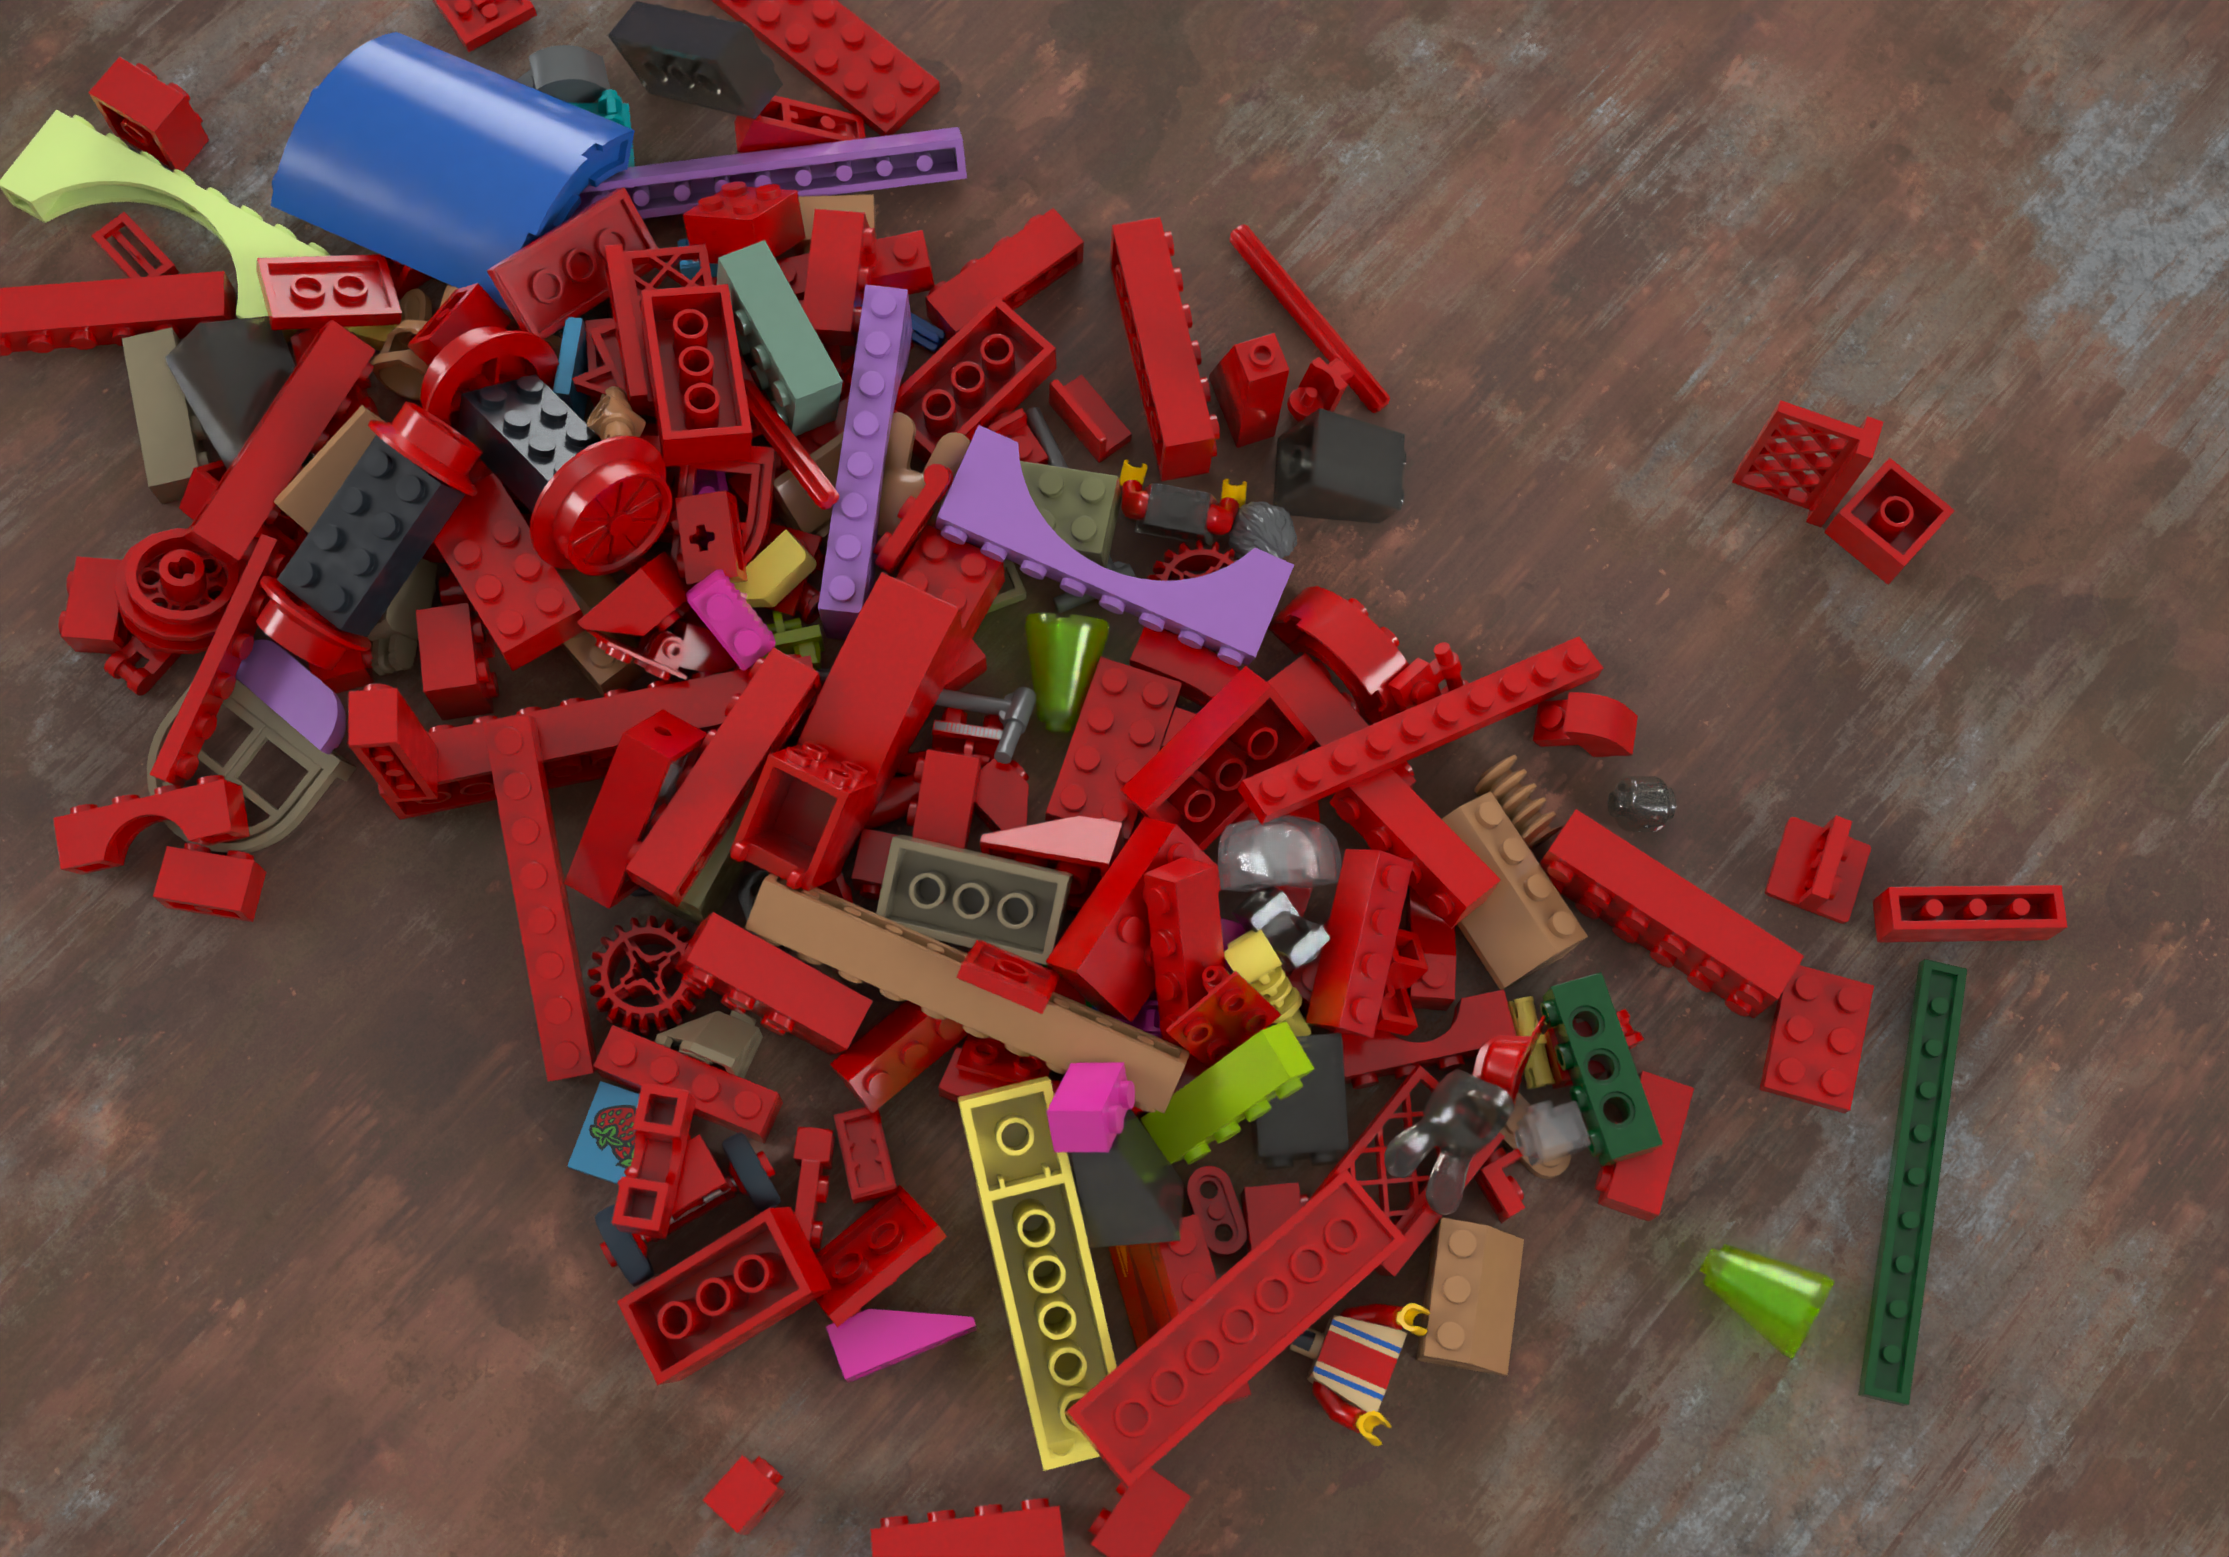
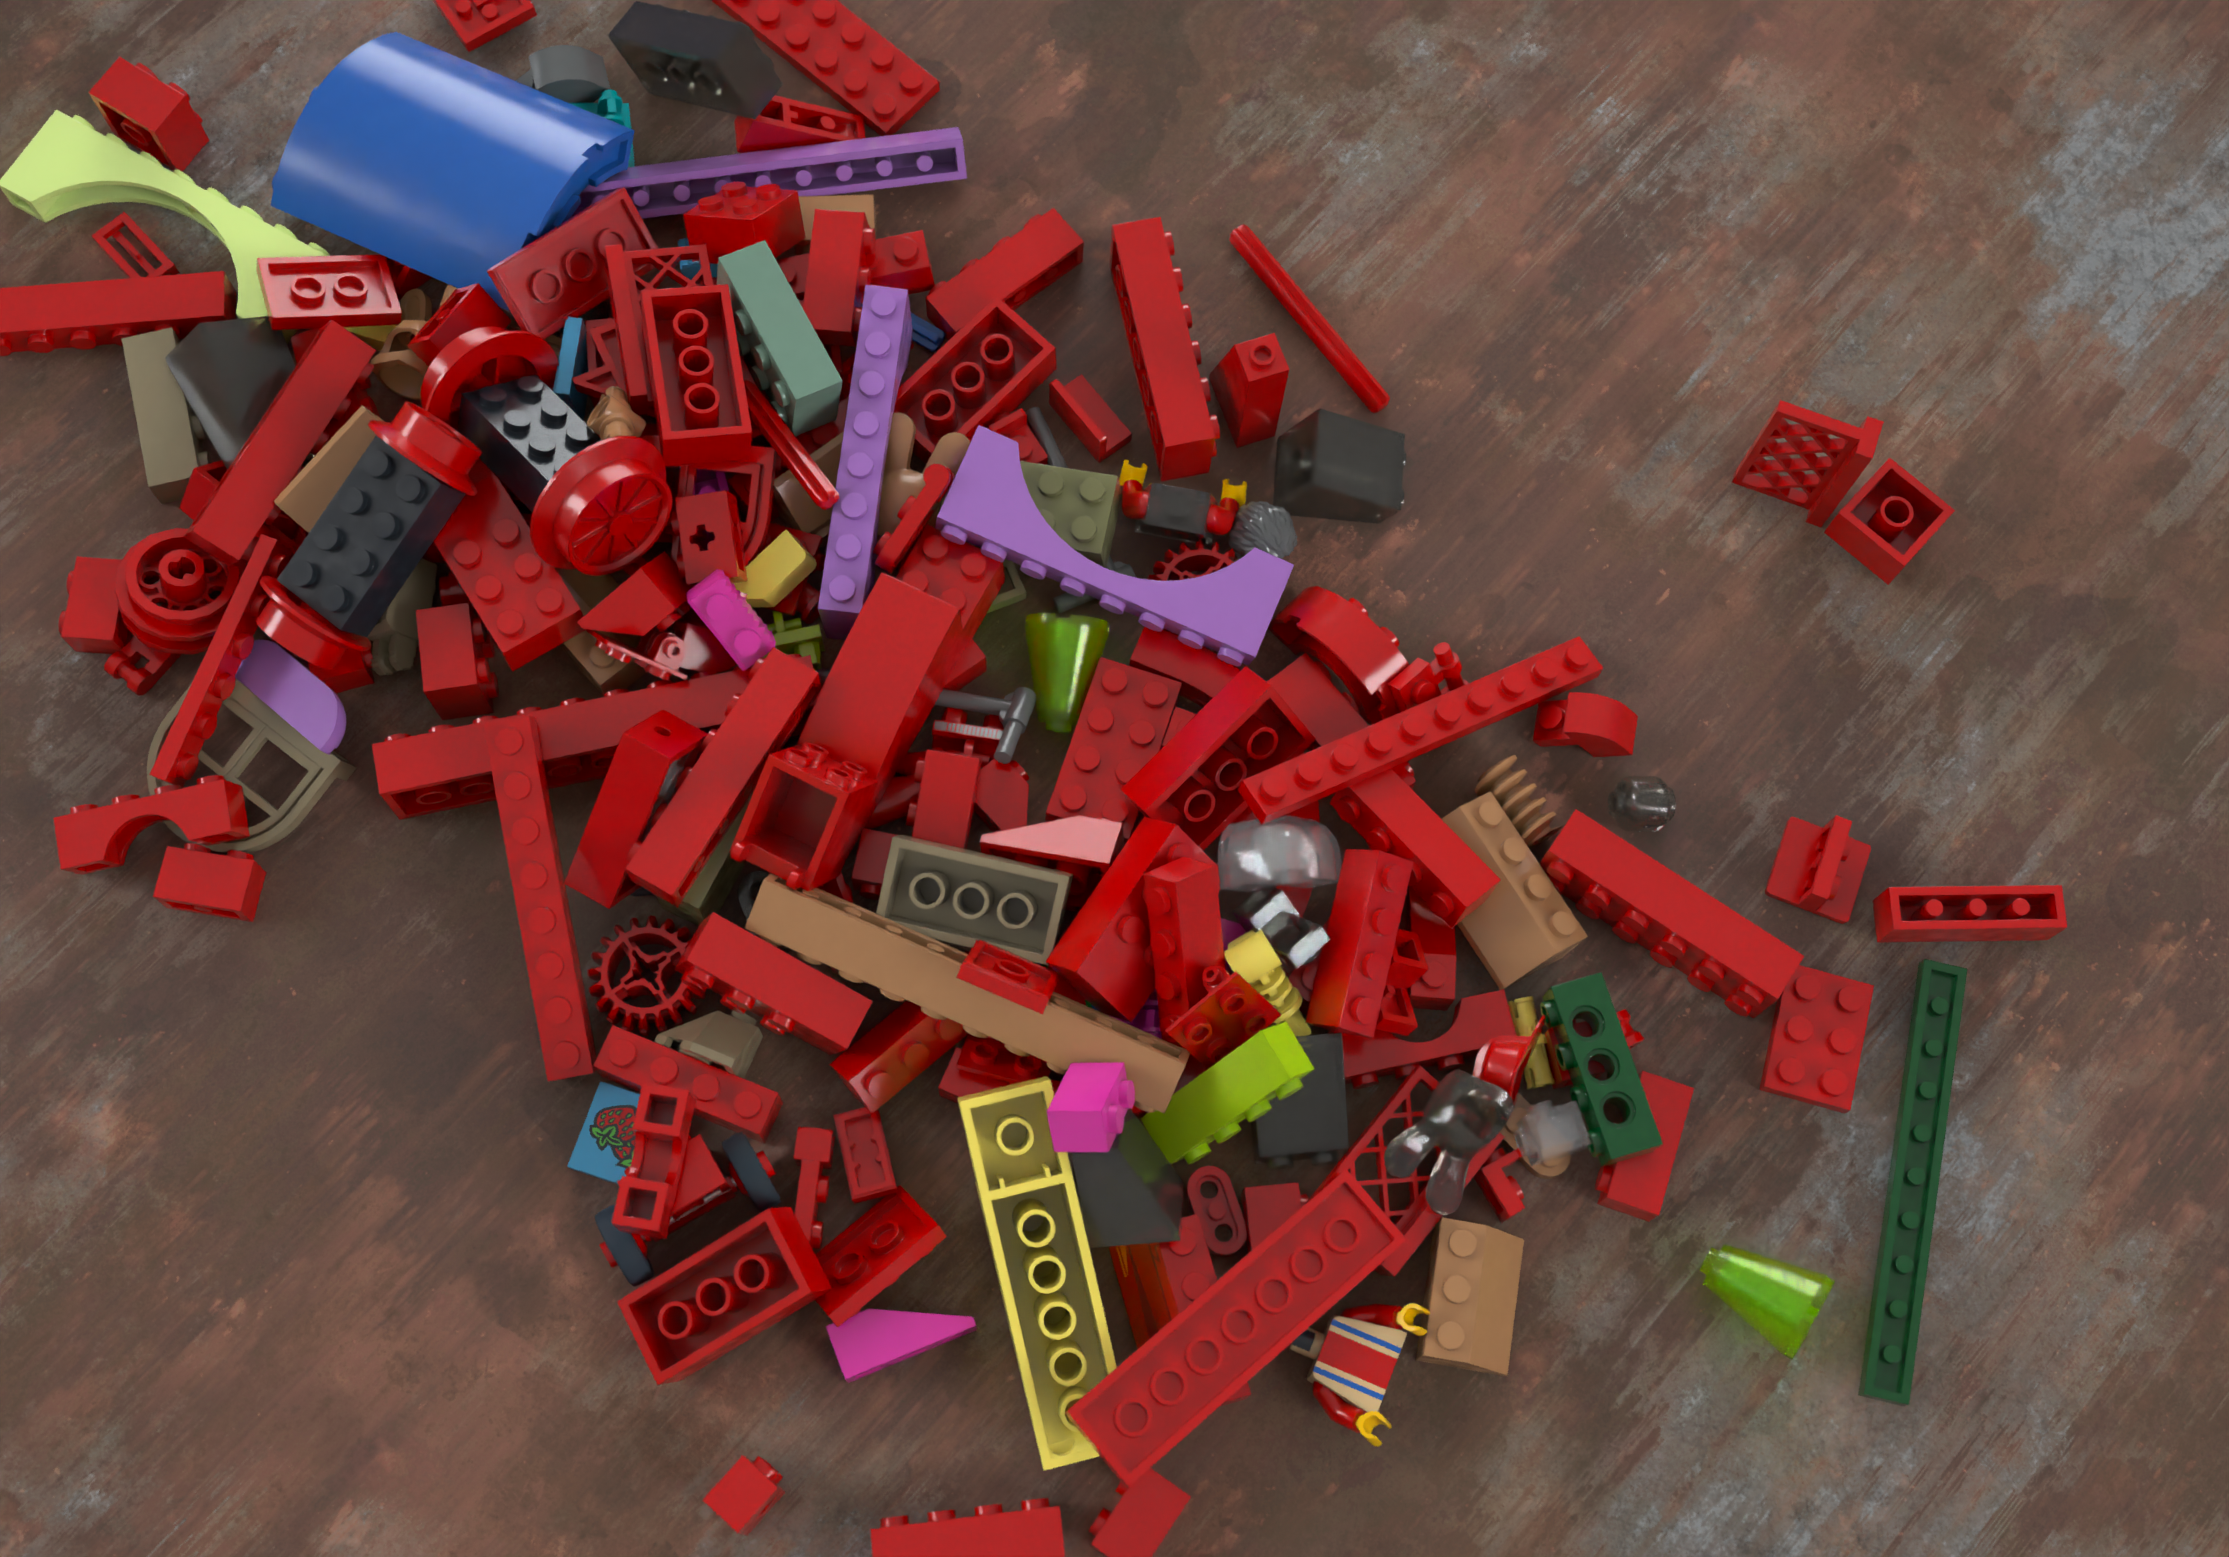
(392, 744): red brick -> none
(1319, 388): red hips -> none

